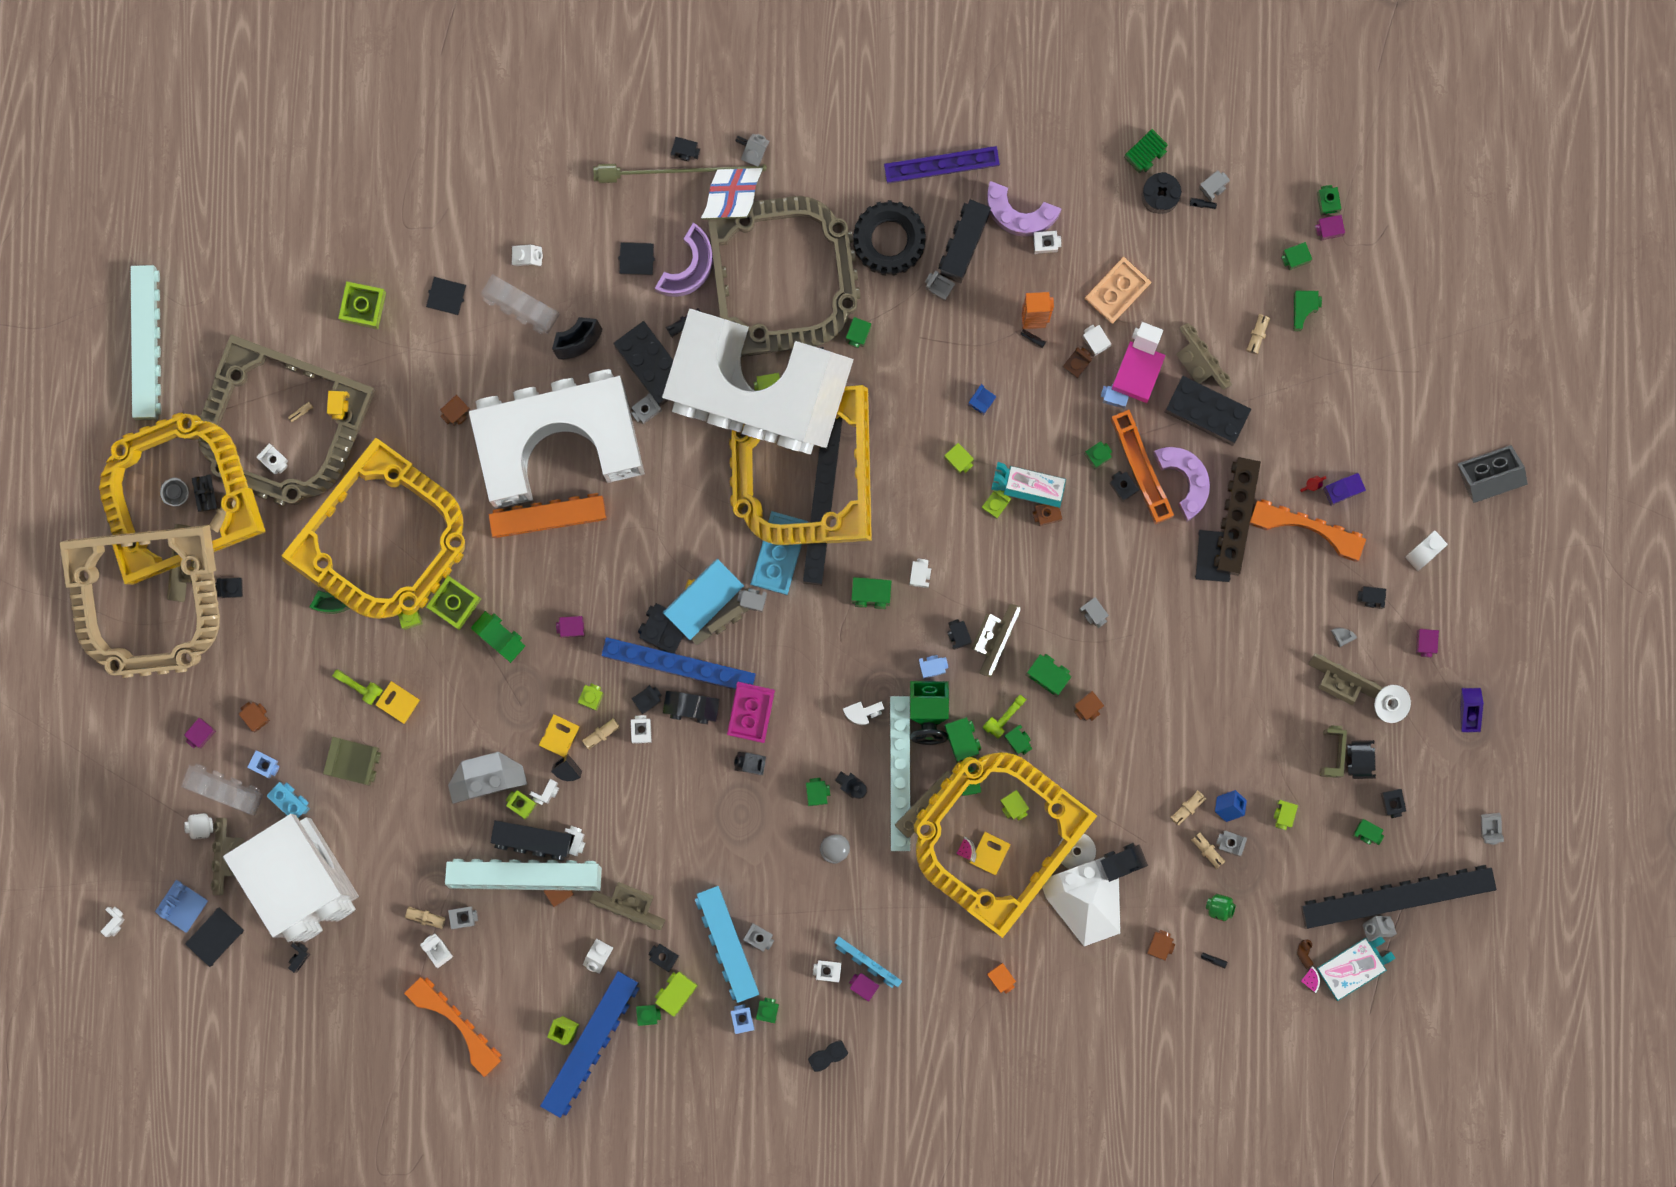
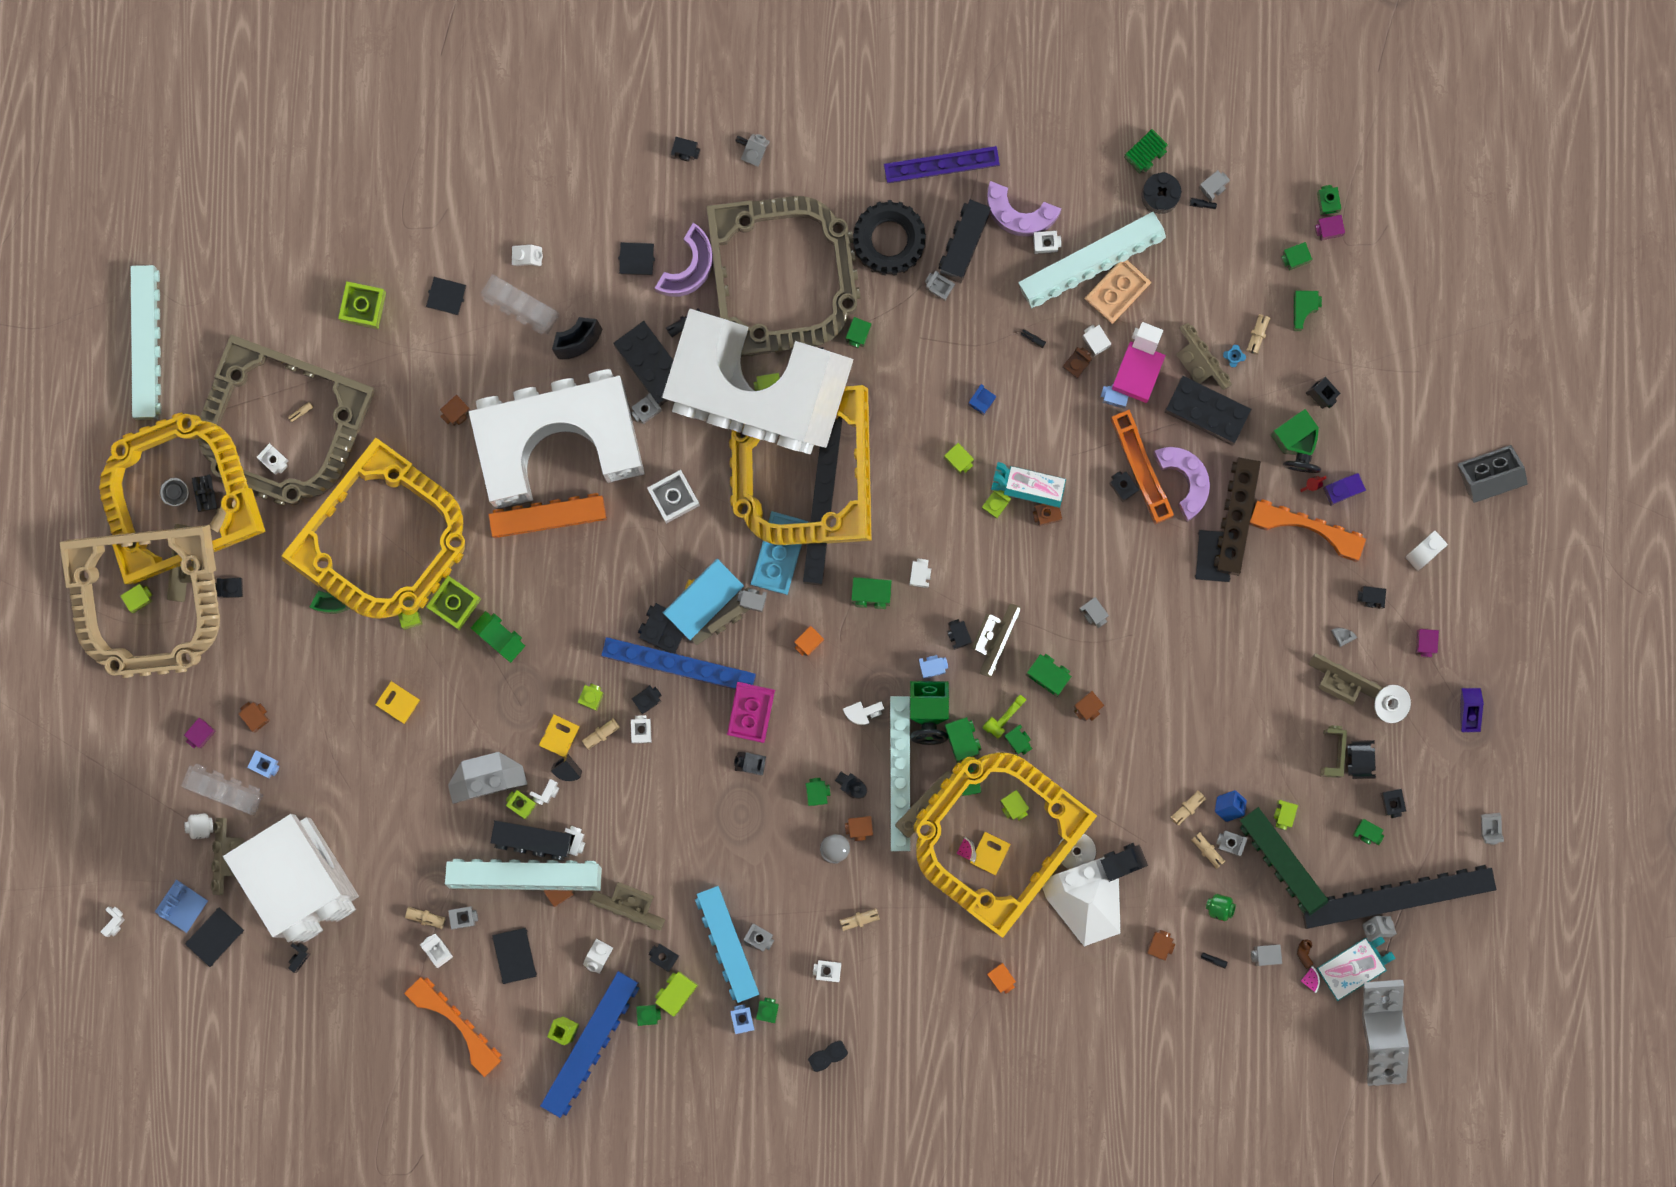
(137, 598): none -> lime brick
(287, 801): medium azure bracket -> none
(337, 404): yellow brick -> none
(352, 761): olive panel -> none
(369, 693): lime brick -> none
(514, 955): none -> black piece
(570, 627): magenta brick -> none
(673, 496): none -> white brick
(691, 706): black brick -> none
(729, 194): flag -> none
(808, 641): none -> orange brick
(859, 828): none -> dark orange brick
(859, 919): none -> tan pin
(860, 958): medium azure wing -> none
(863, 986): magenta brick -> none
(1037, 310): orange brick -> none
(1092, 260): none -> light aqua brick
(1098, 454): green brick -> none
(1239, 356): none -> dark azure plate
(1266, 955): none -> light grey brick
(1283, 861): none -> dark green brick
(1298, 438): none -> green piece
(1323, 393): none -> black brick
(1385, 1032): none -> light grey bracket

